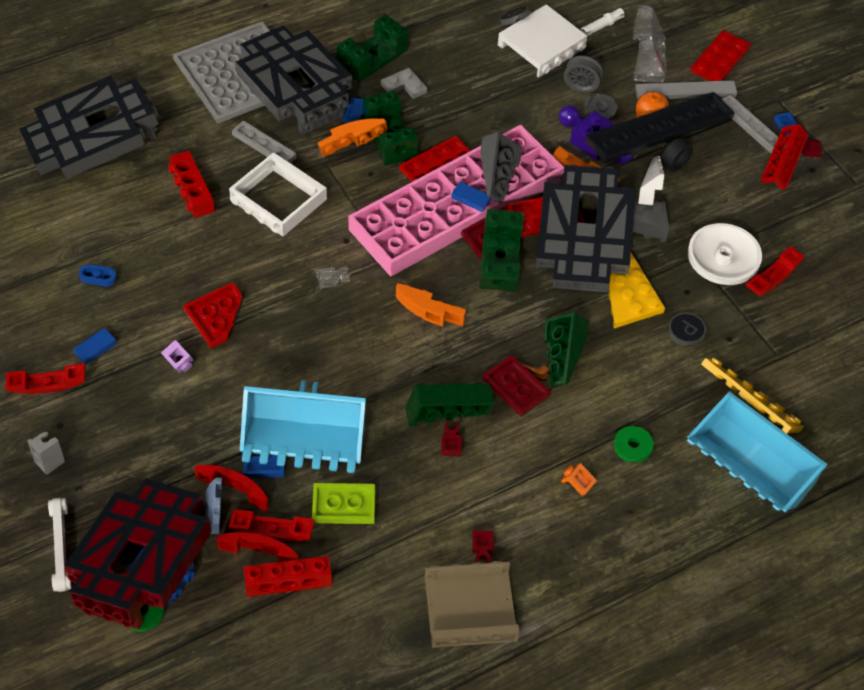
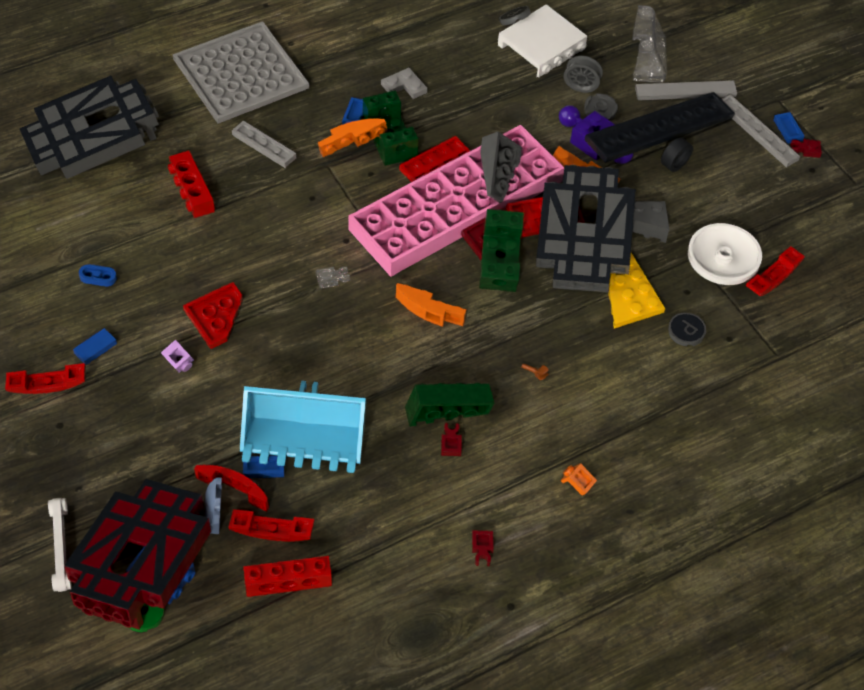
(46, 454): light grey hinge -> none
(233, 541): red slope -> none
(266, 69): panel -> none
(292, 174): white window -> none
(343, 503): lime plate -> none
(387, 44): dark green plate -> none
(470, 604): dark tan panel -> none
(471, 197): blue tile -> none
(516, 385): dark red plate -> none
(565, 341): dark green wedge -> none
(607, 19): white pin -> none
(636, 435): green tile -> none
(650, 103): orange cylinder -> none
(652, 181): white wedge -> none
(720, 57): red plate -> none
(756, 399): yellow wing -> none
(758, 453): medium azure piece -> none
(789, 156): red fence -> none

